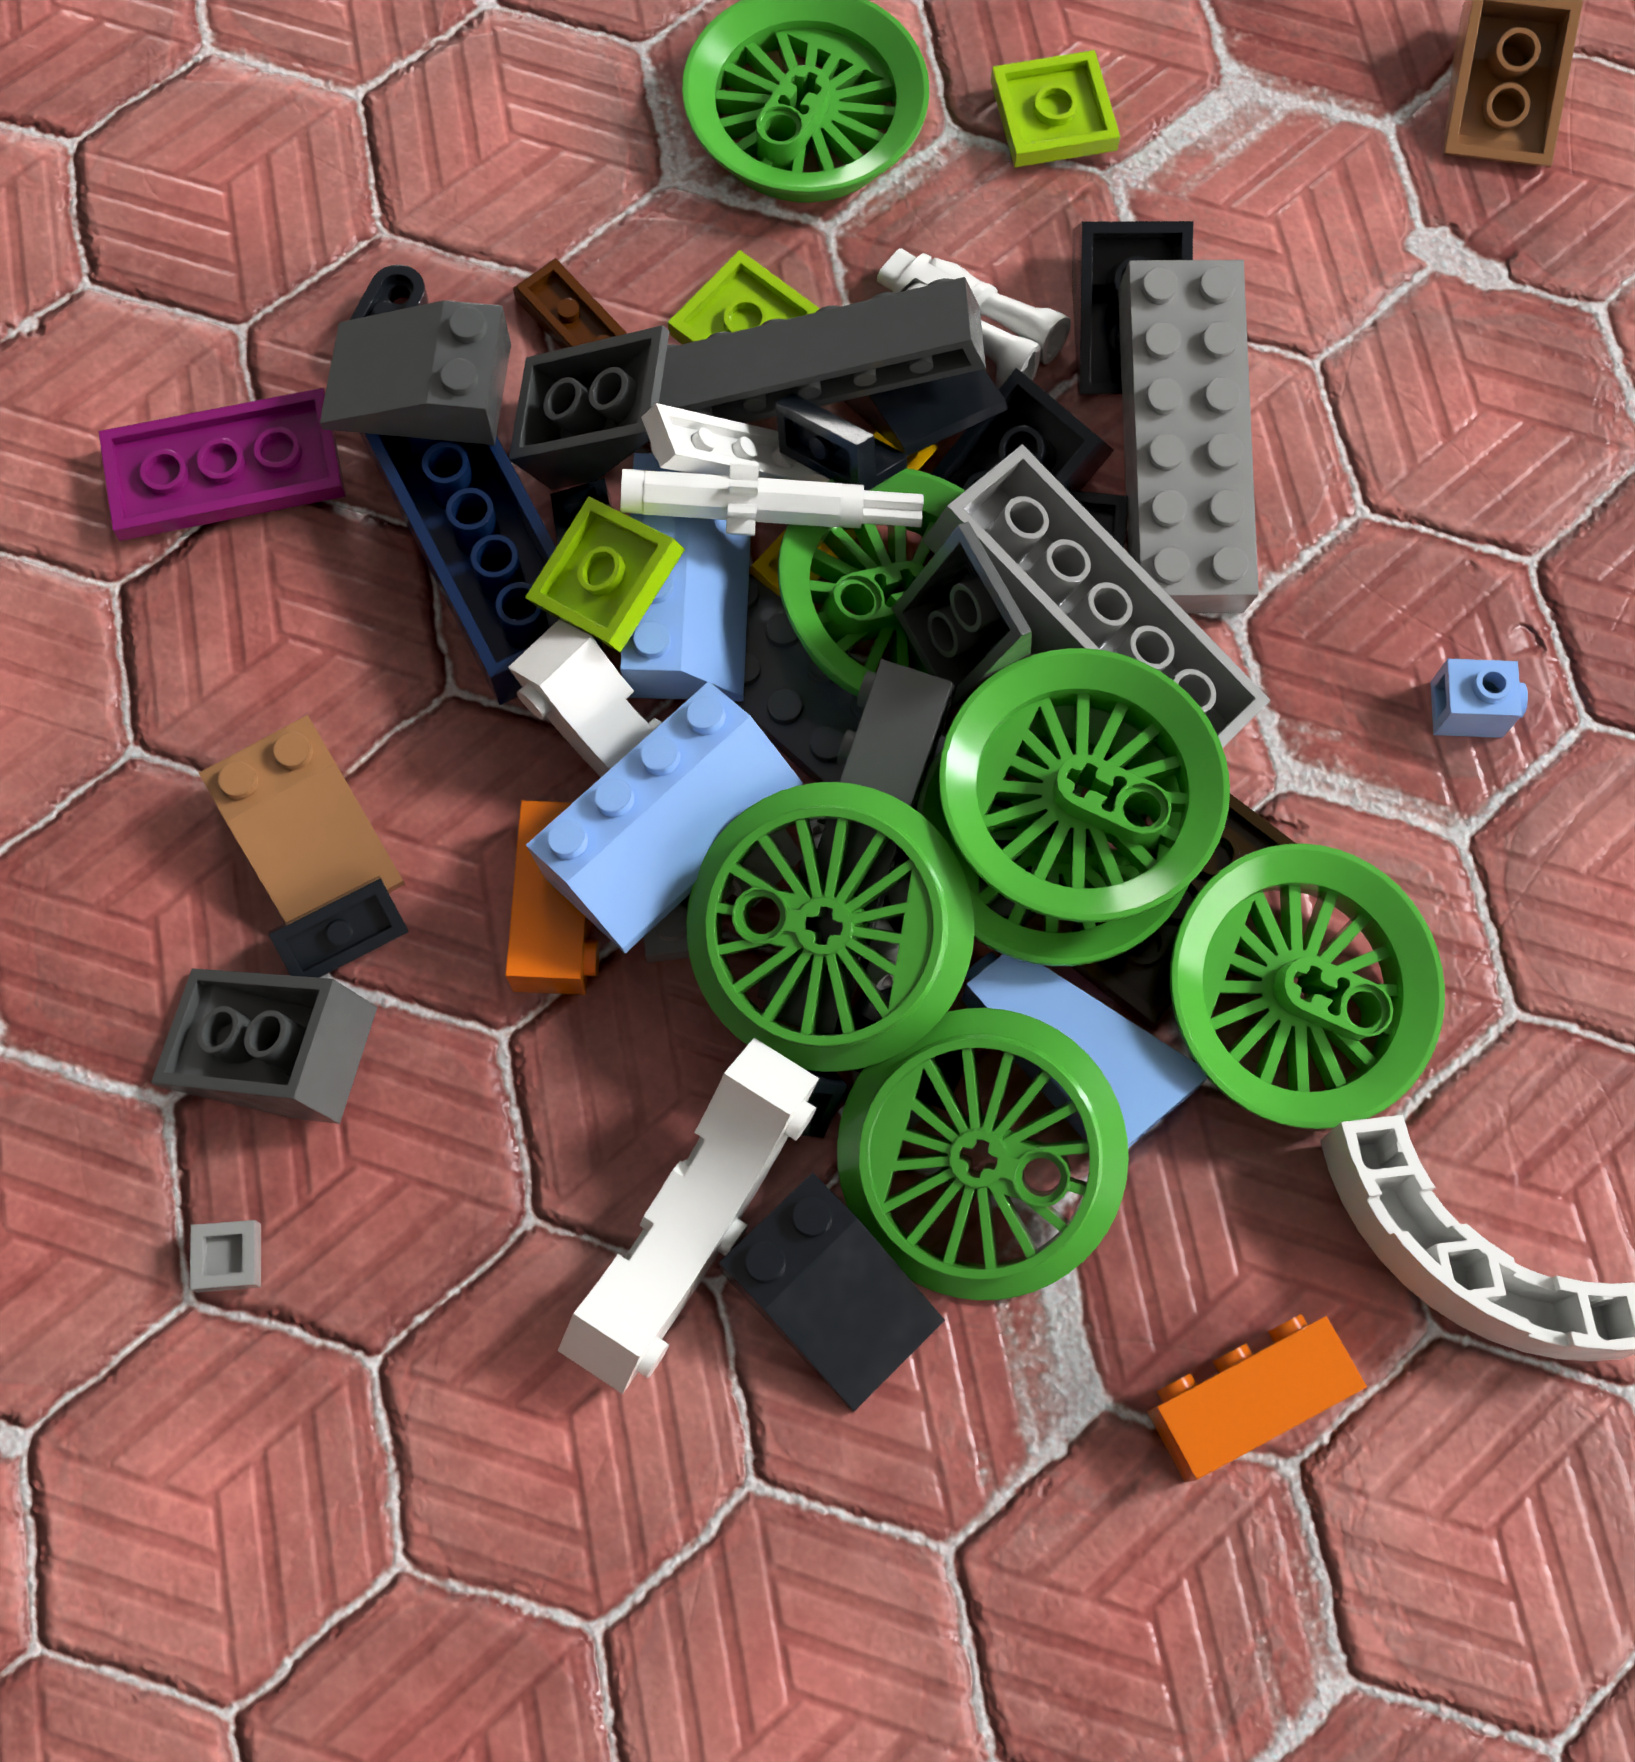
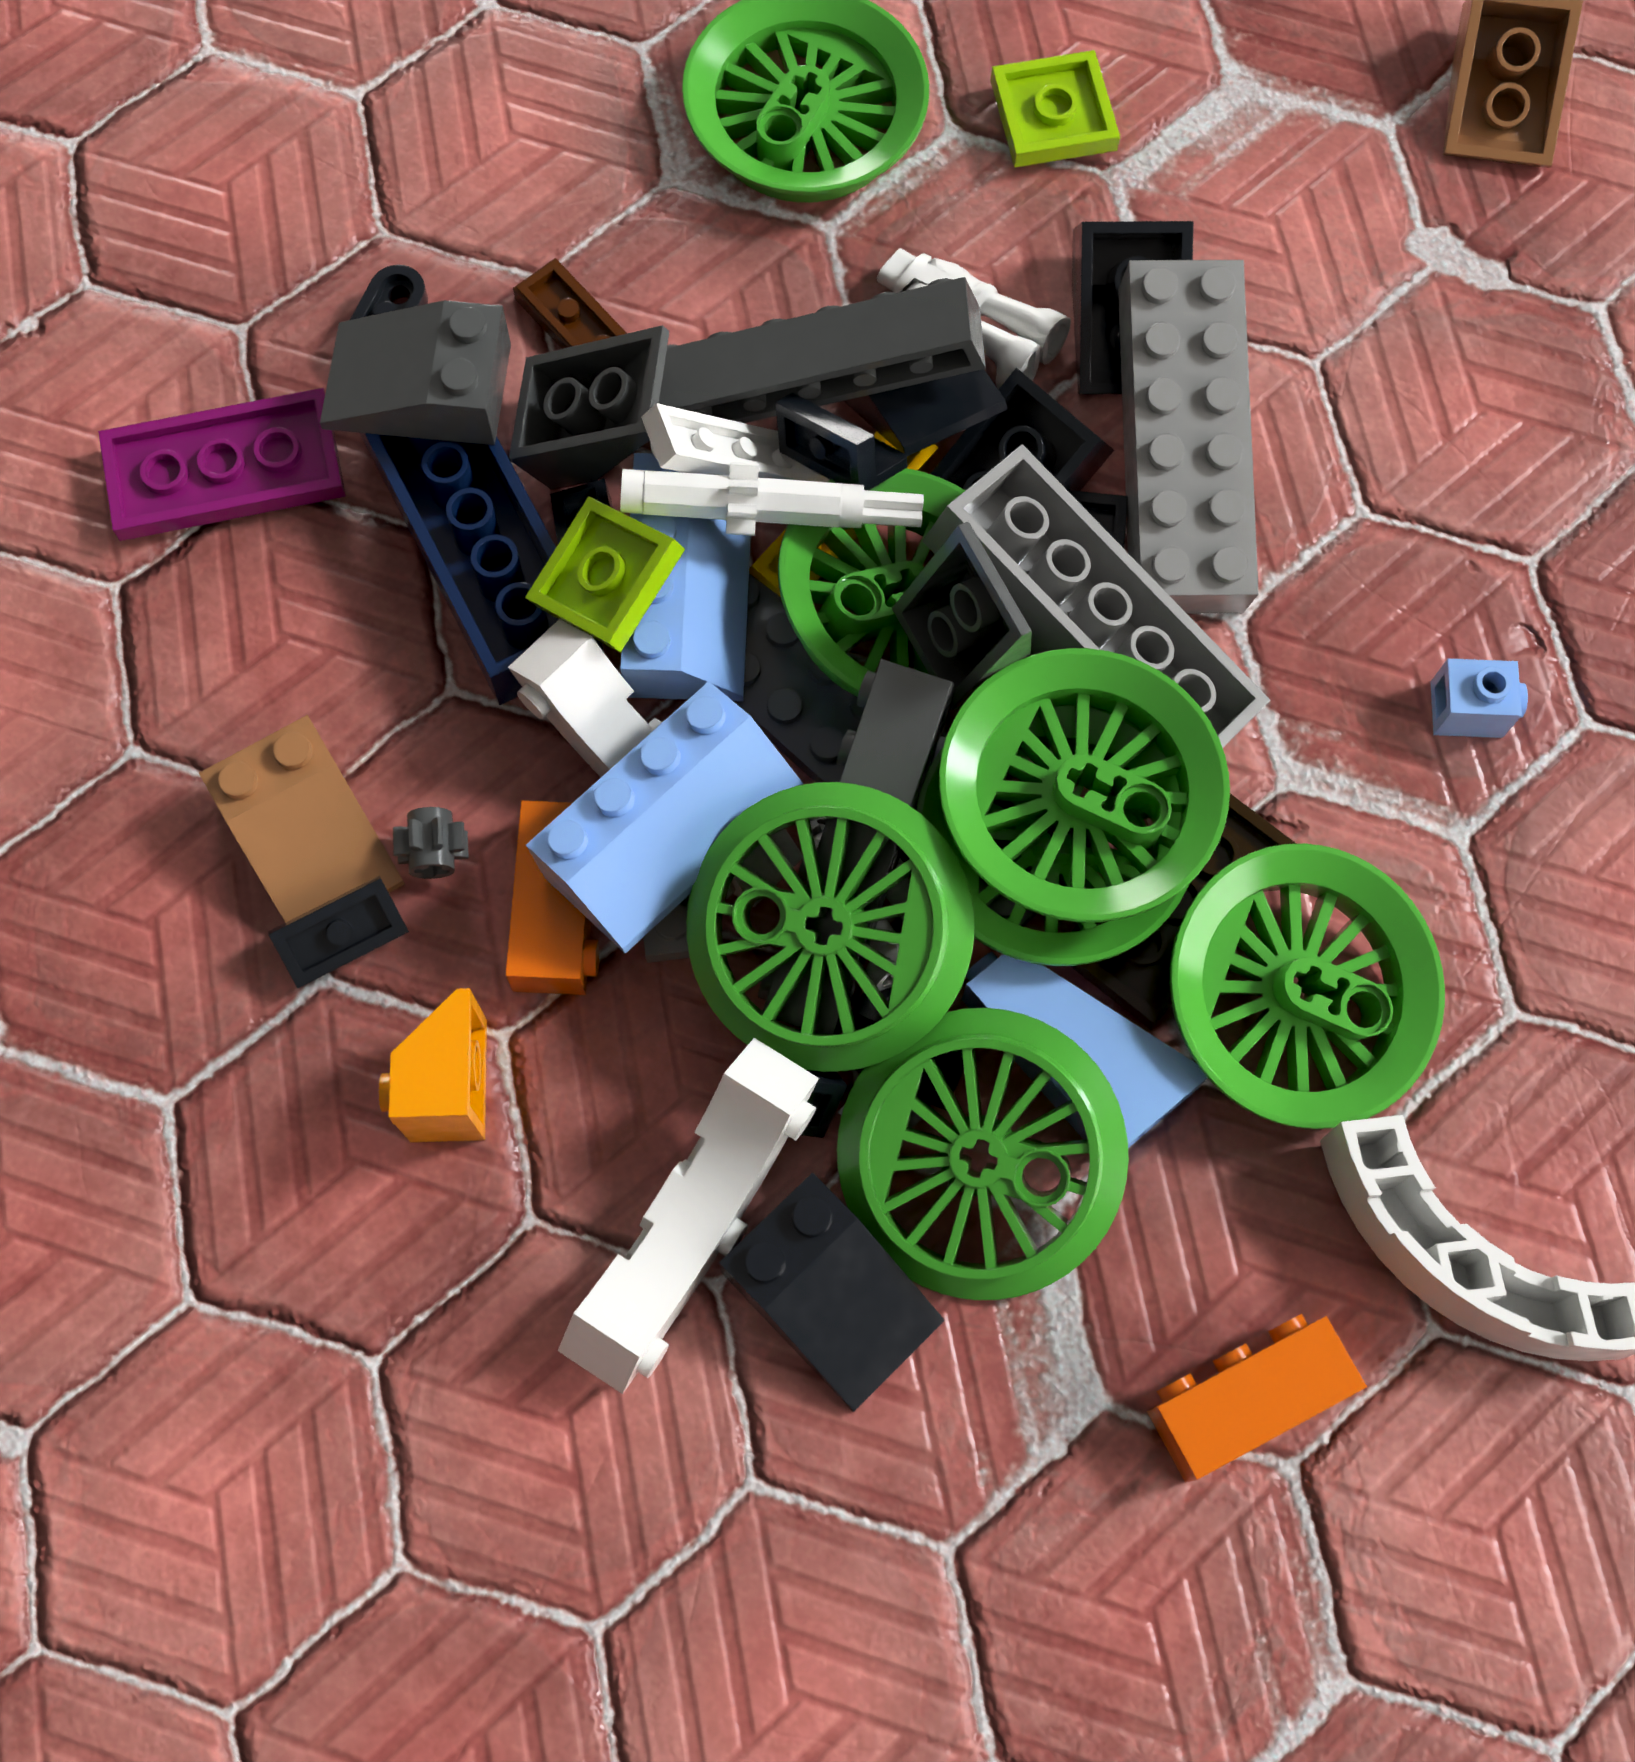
(225, 1256): light grey plate -> none
(267, 1043): dark grey slope -> none
(430, 842): none -> dark grey gear
(440, 1075): none -> light orange slope
(736, 300): lime plate -> none

